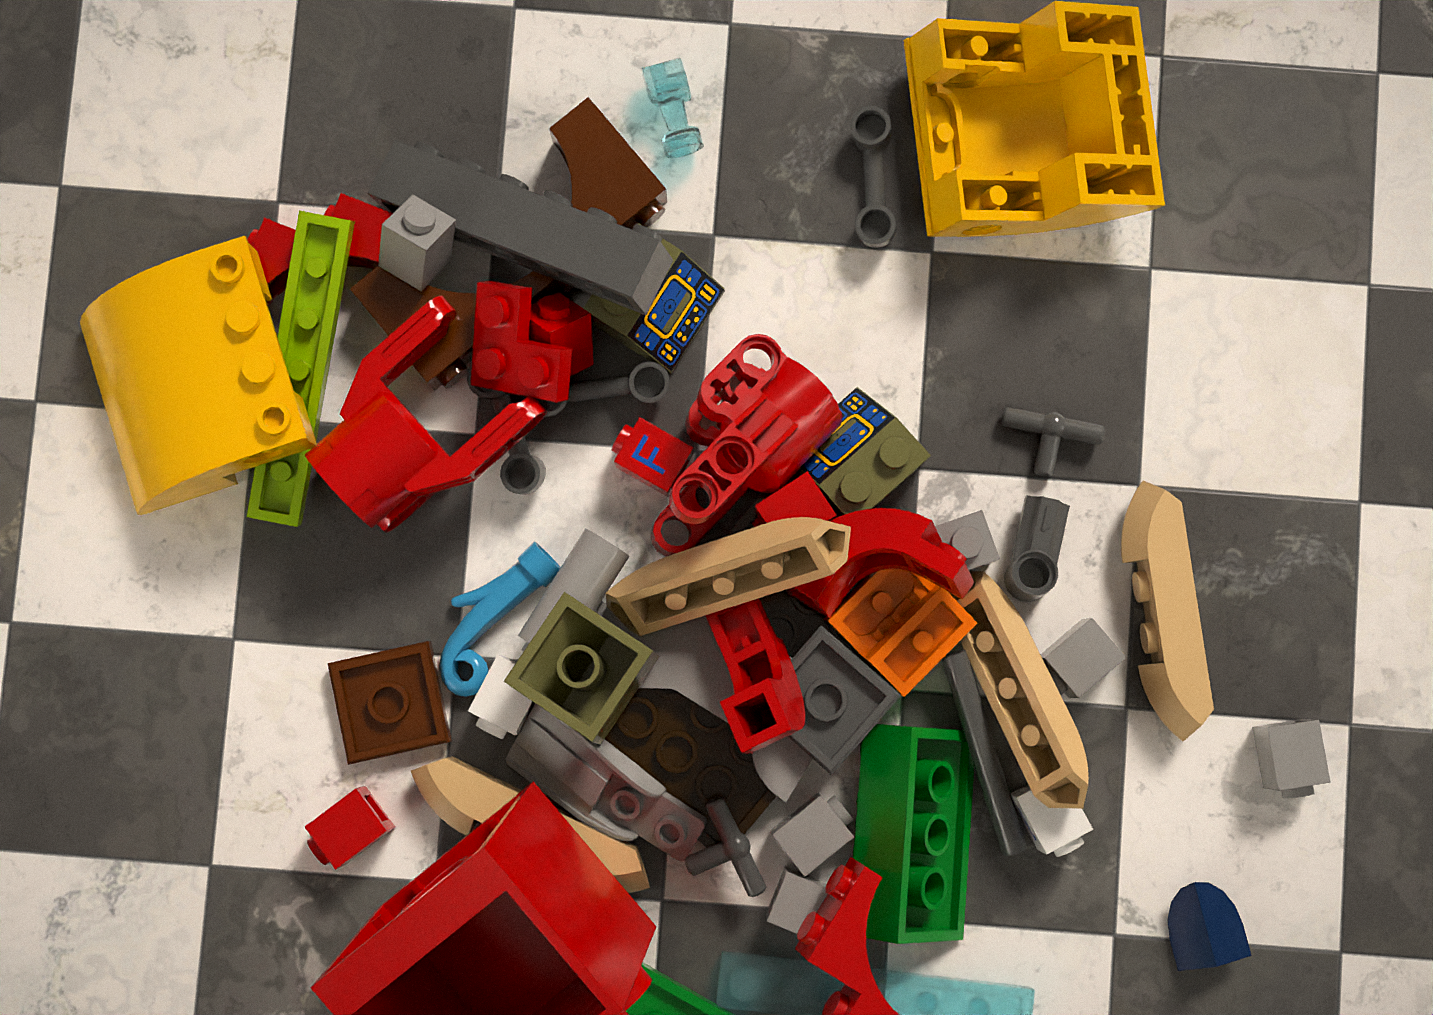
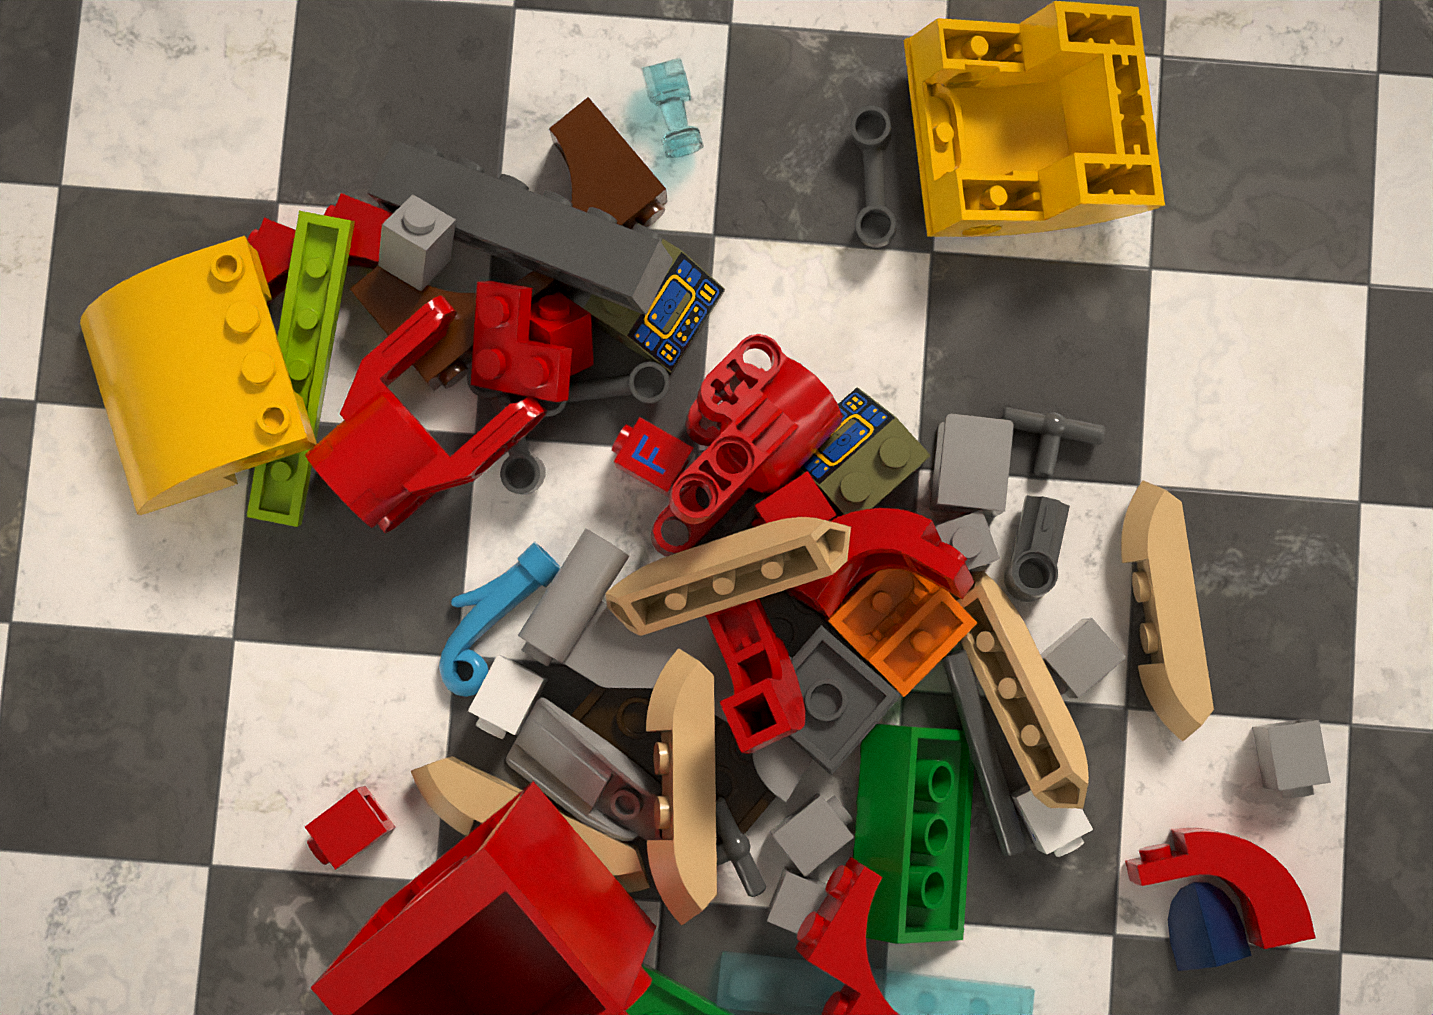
(389, 702): reddish brown tile -> none
(581, 668): olive slope -> none
(686, 812): none -> tan brick
(971, 465): none -> light grey piece
(1266, 891): none -> red arch

